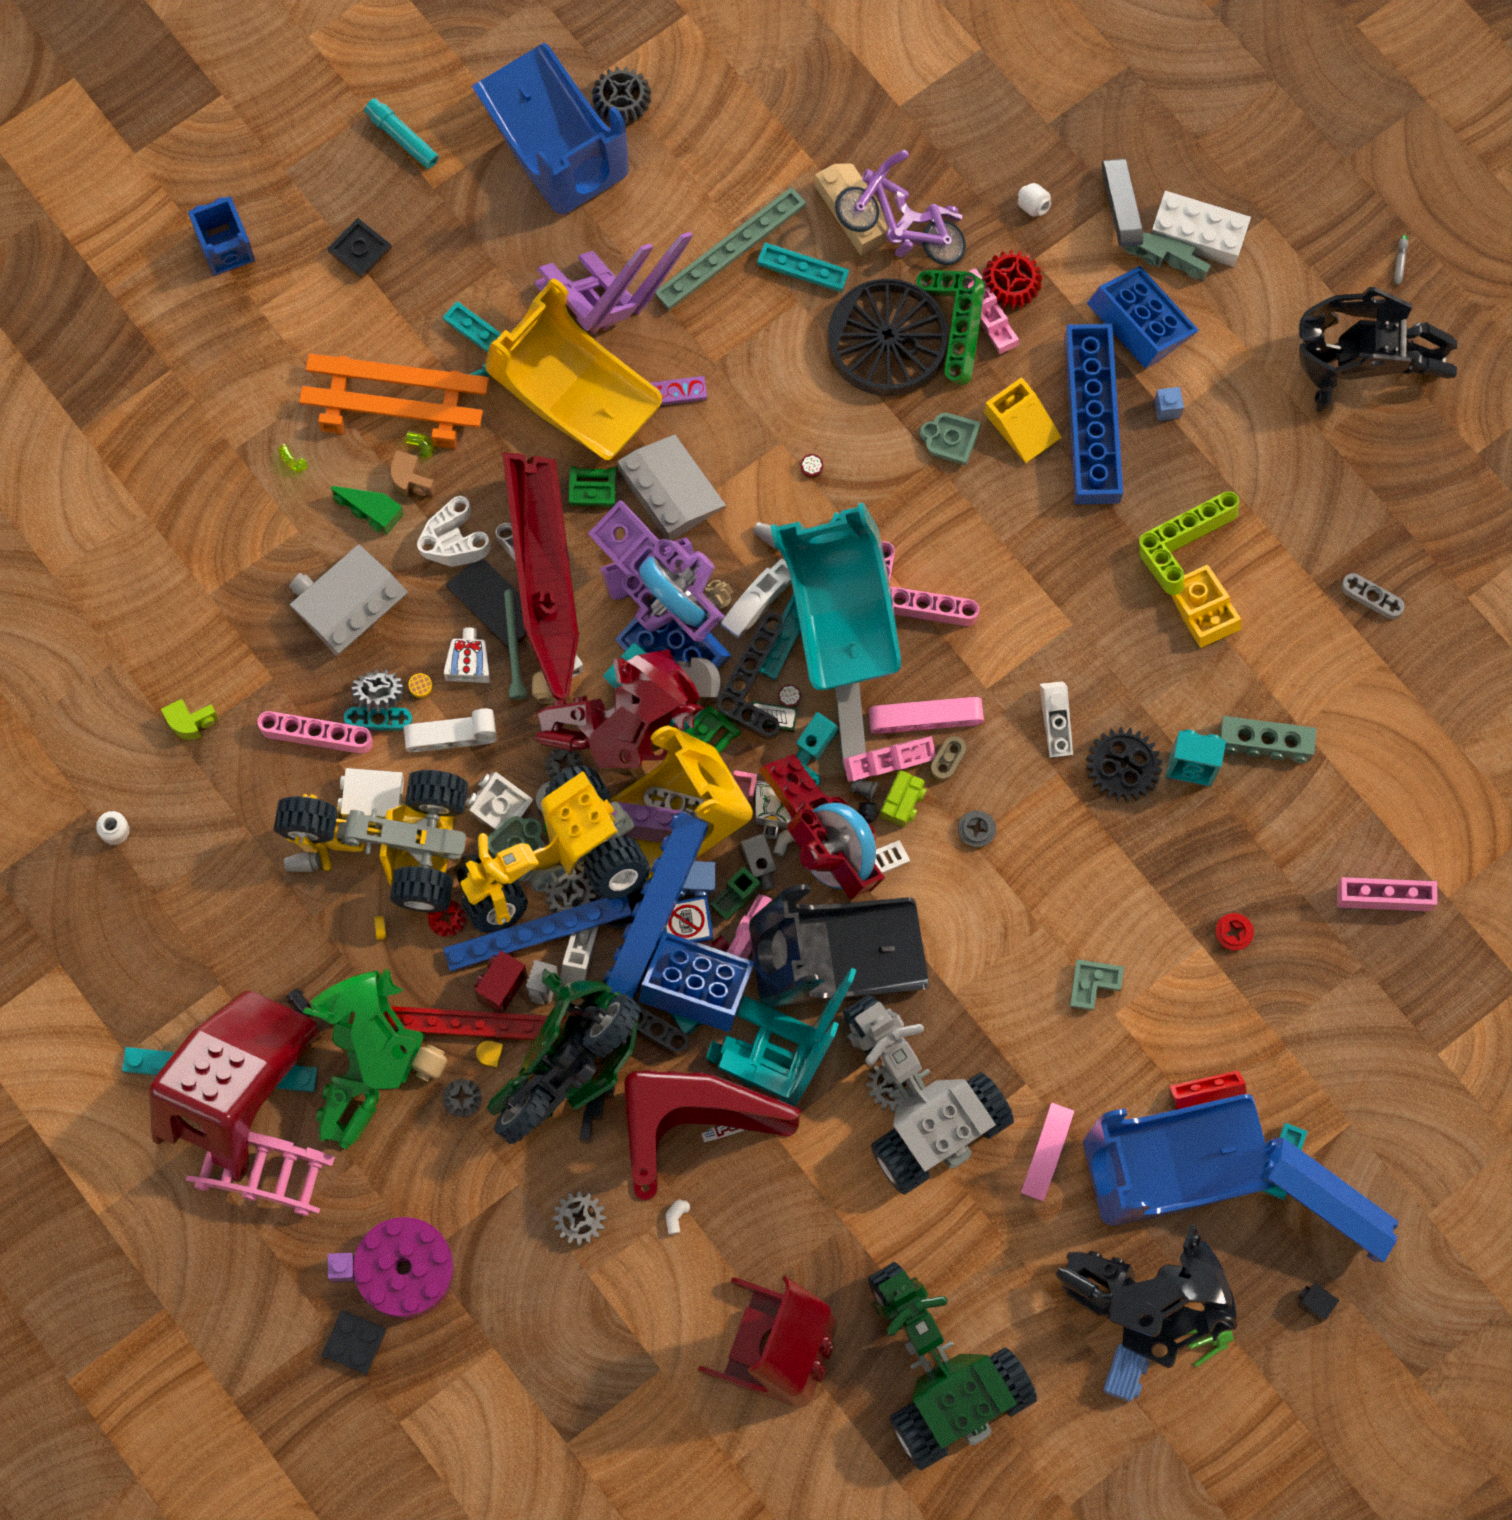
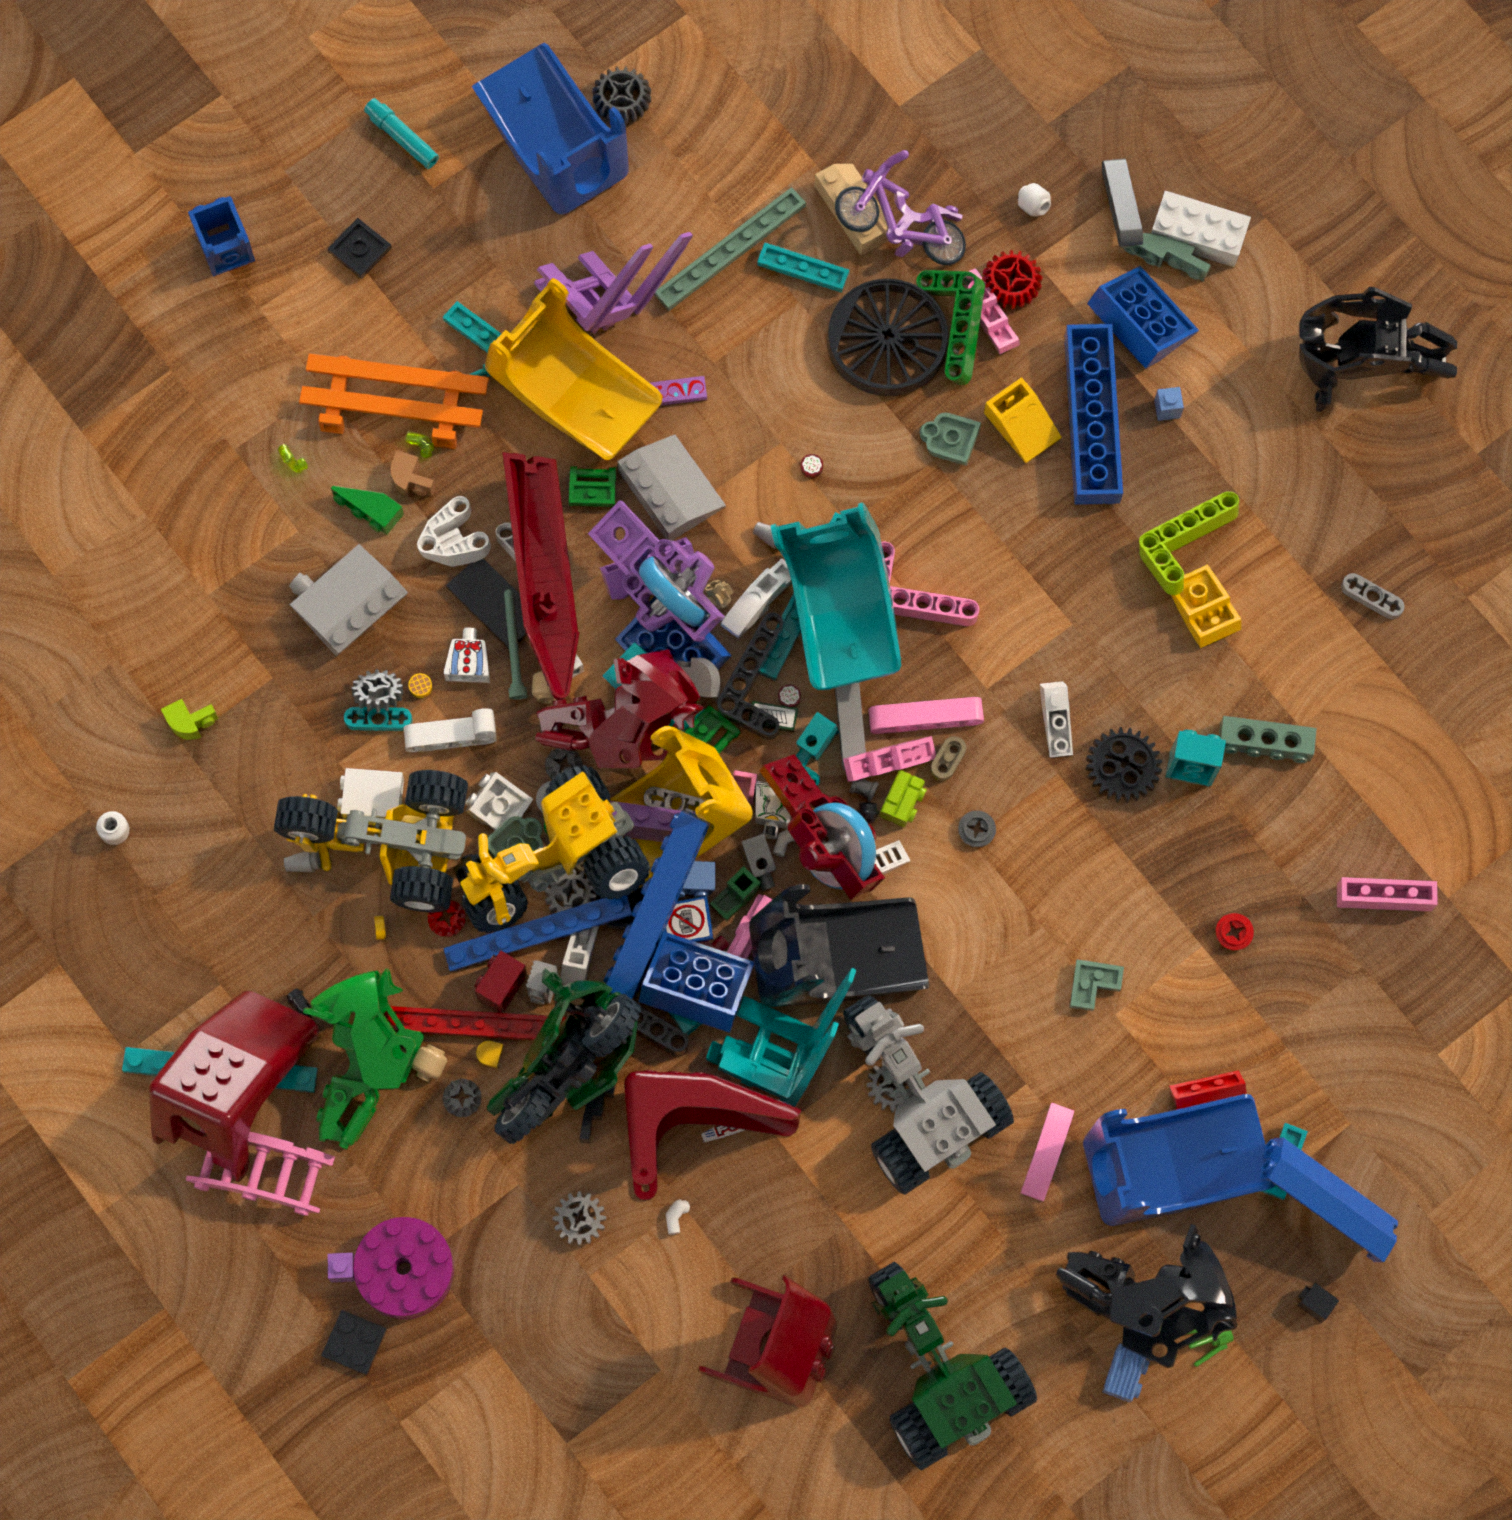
(306, 725): bright pink beam -> none
(1401, 258): light grey piece -> none

